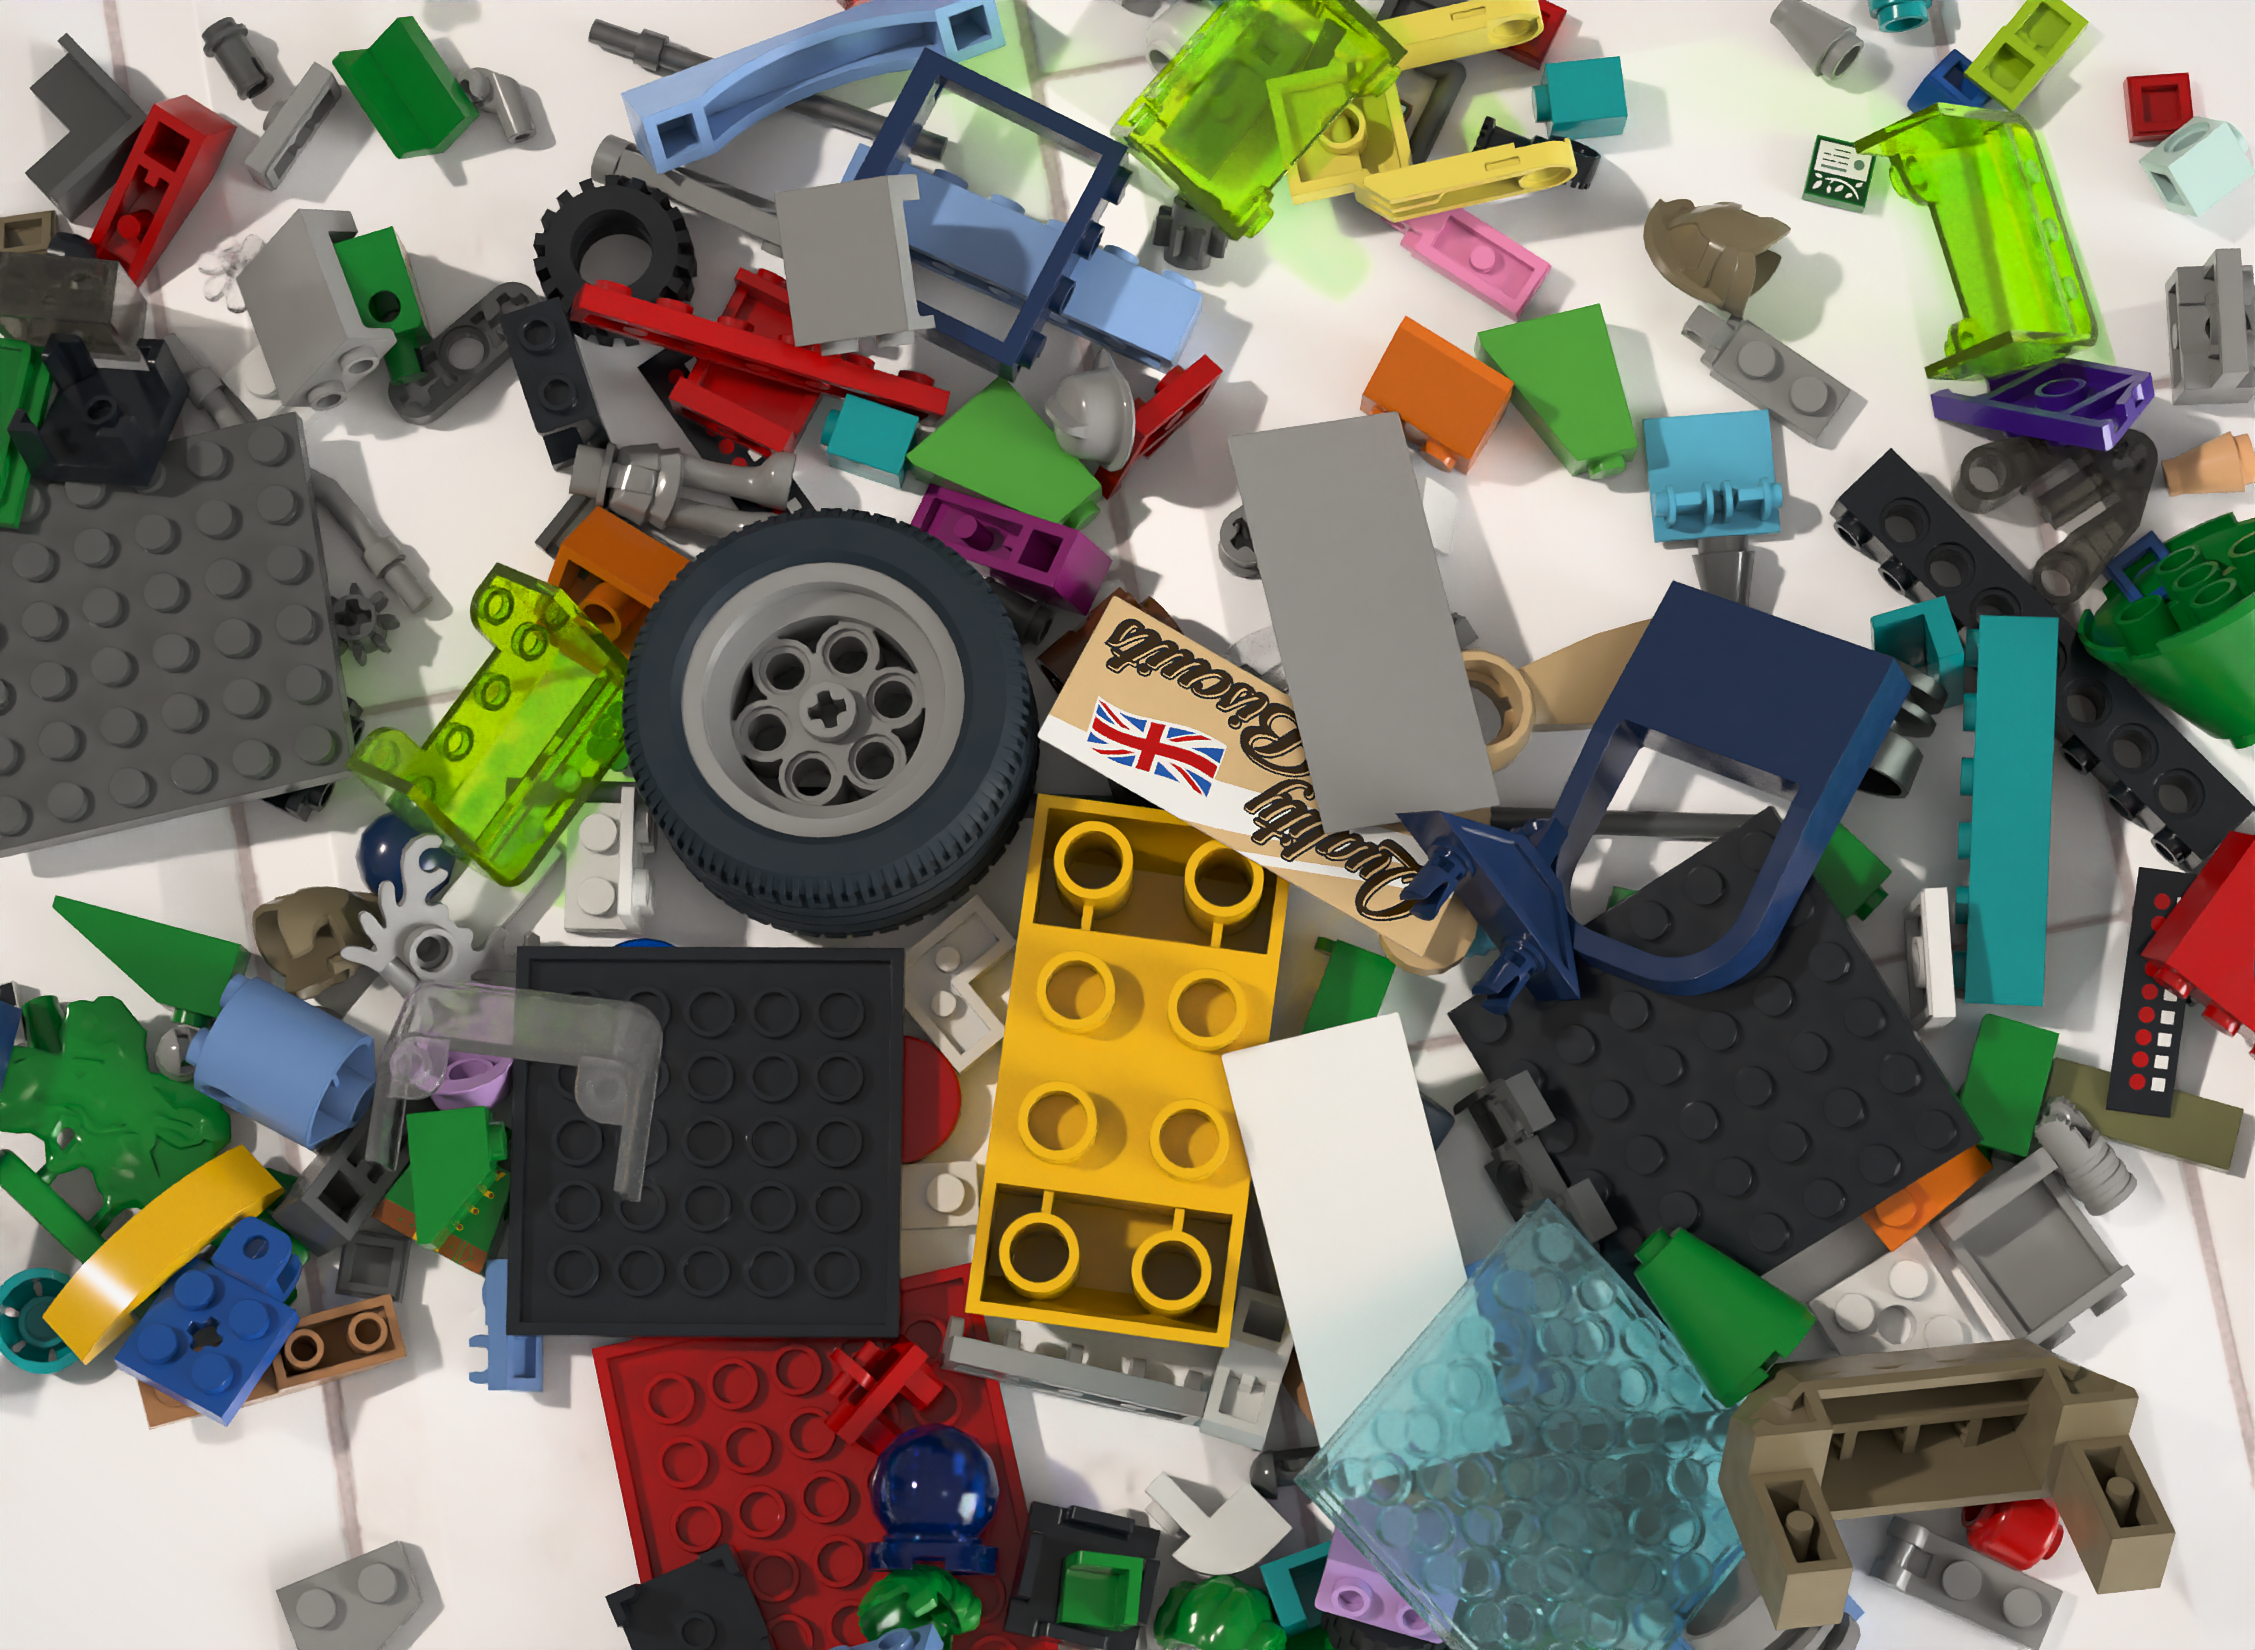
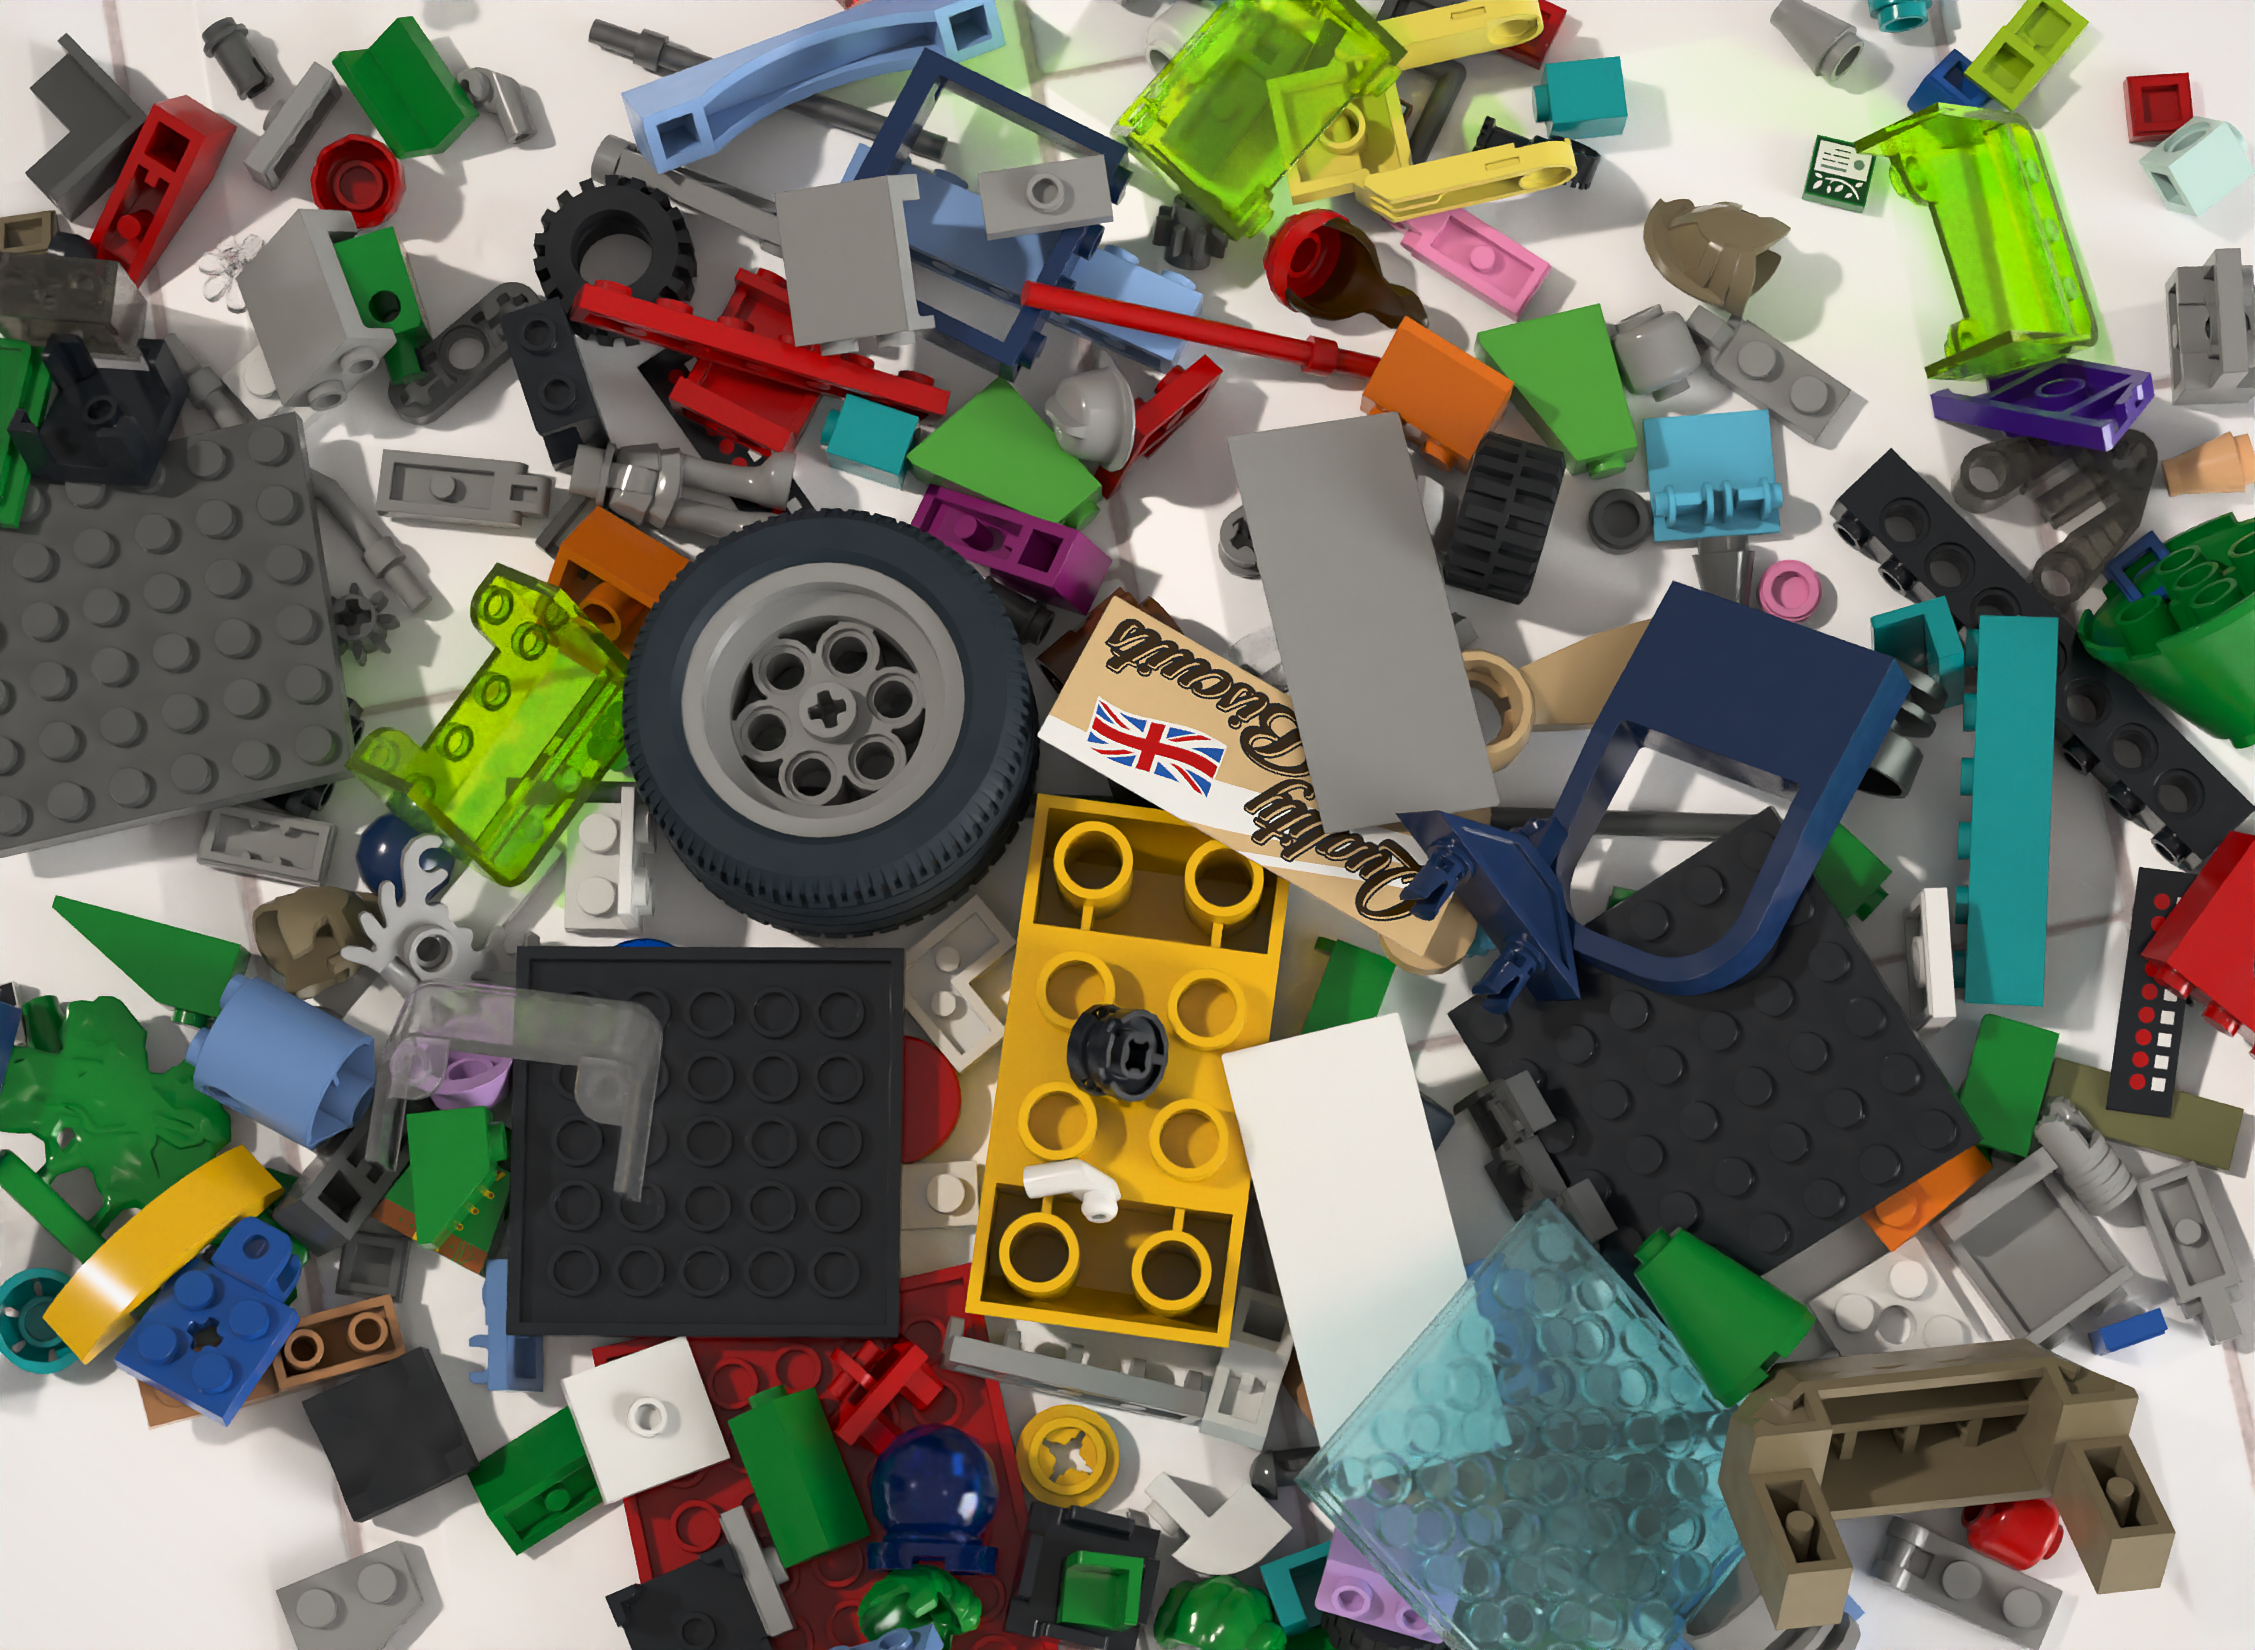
(168, 1054): light grey hinge -> none
(268, 844): none -> light grey plate
(360, 178): none -> red hair
(391, 1434): none -> black brick
(460, 490): none -> light grey hinge
(537, 1482): none -> green panel
(644, 1419): none -> white plate
(760, 1570): none -> light grey plate
(798, 1475): none -> green brick
(1045, 197): none -> light grey plate
(1062, 1425): none -> yellow gear
(1078, 1179): none -> white arm
(1117, 1052): none -> black wheel
(1314, 355): none -> red bar
(1333, 272): none -> piece
(1504, 518): none -> black tyre
(1619, 521): none -> dark grey tile
(1655, 353): none -> light grey head
(1789, 591): none -> bright pink tile
(2128, 1332): none -> blue tile
(2192, 1248): none -> light grey hinge

